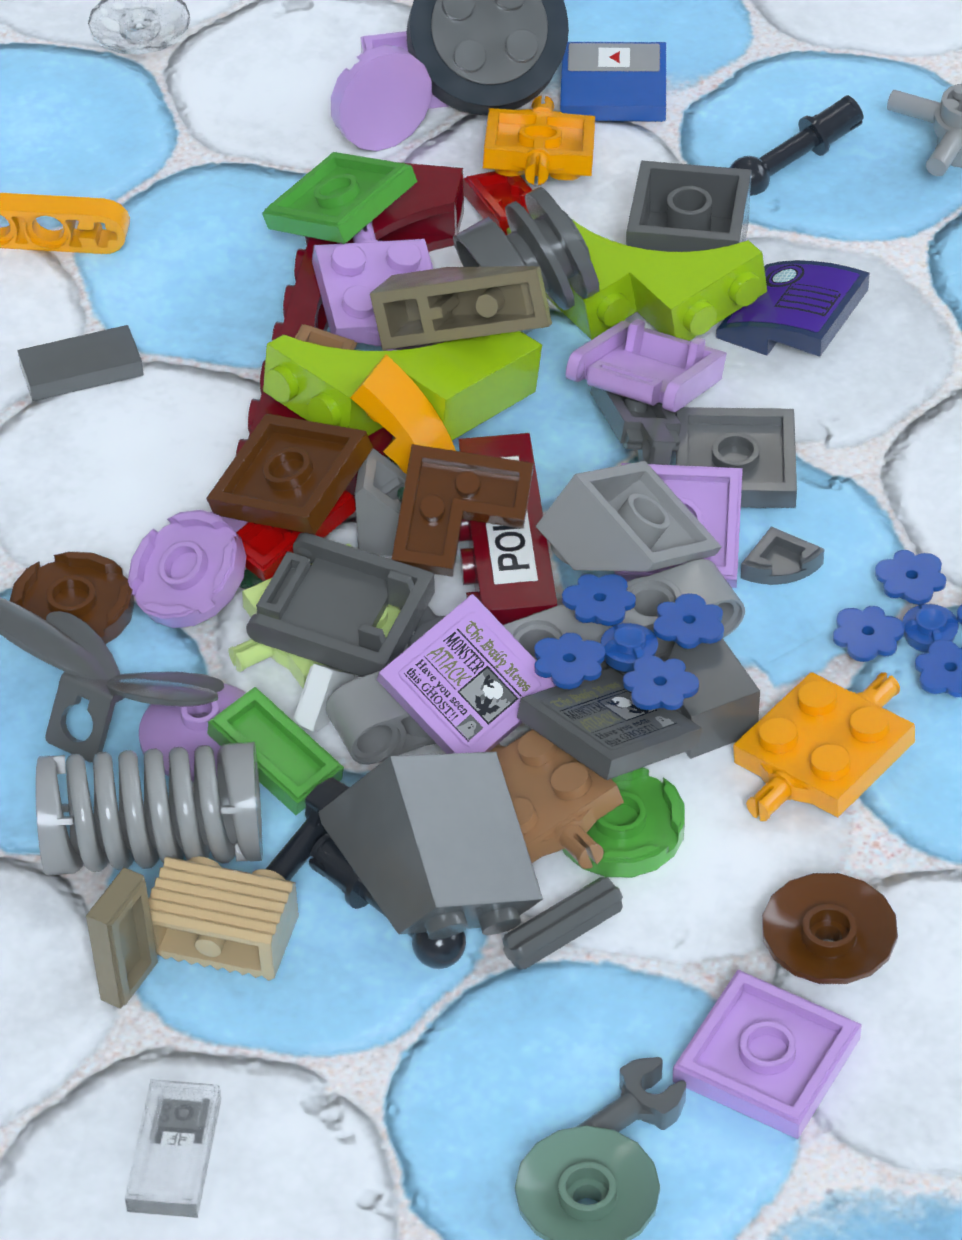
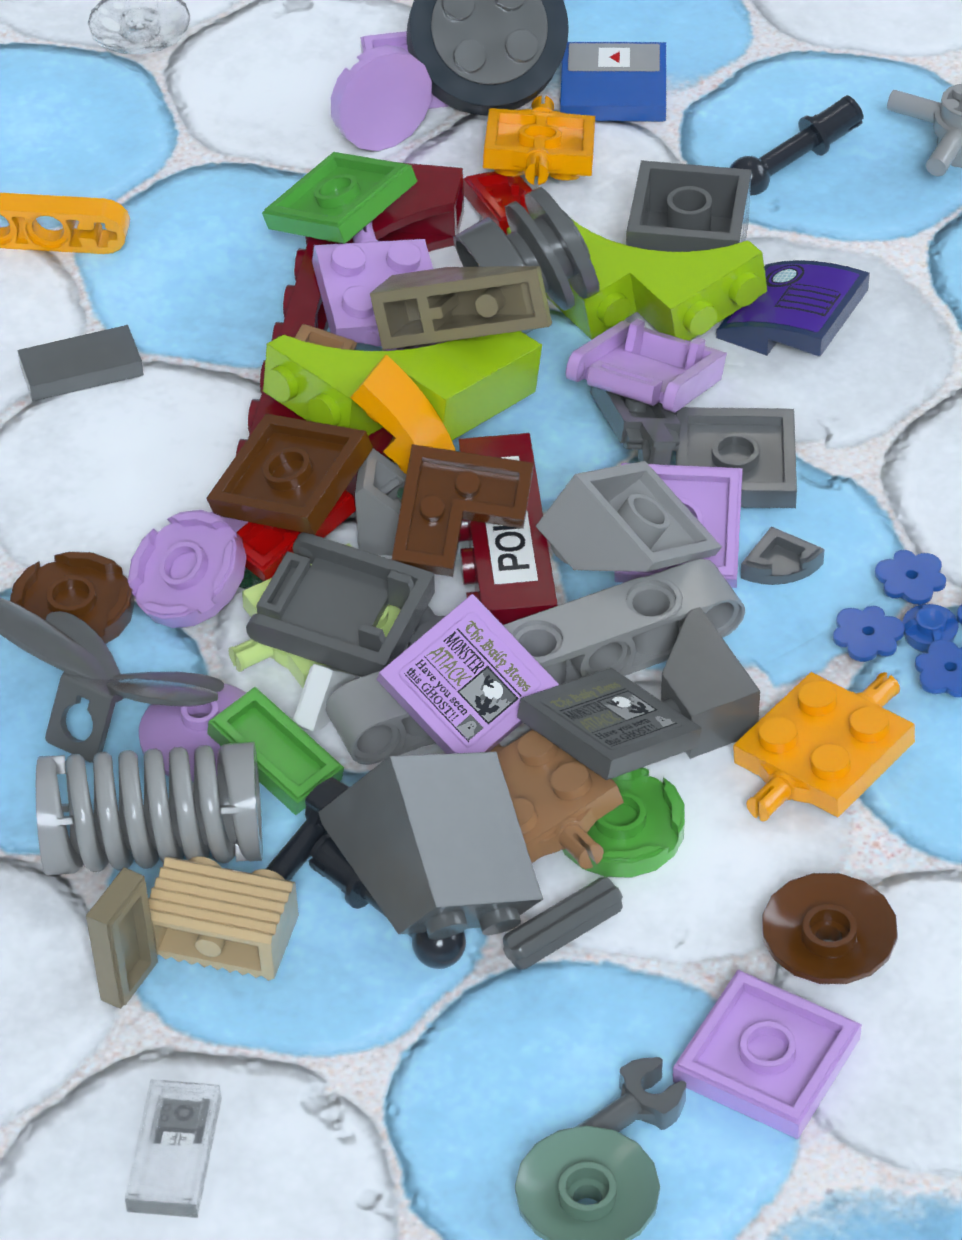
(629, 645): blue plant -> none

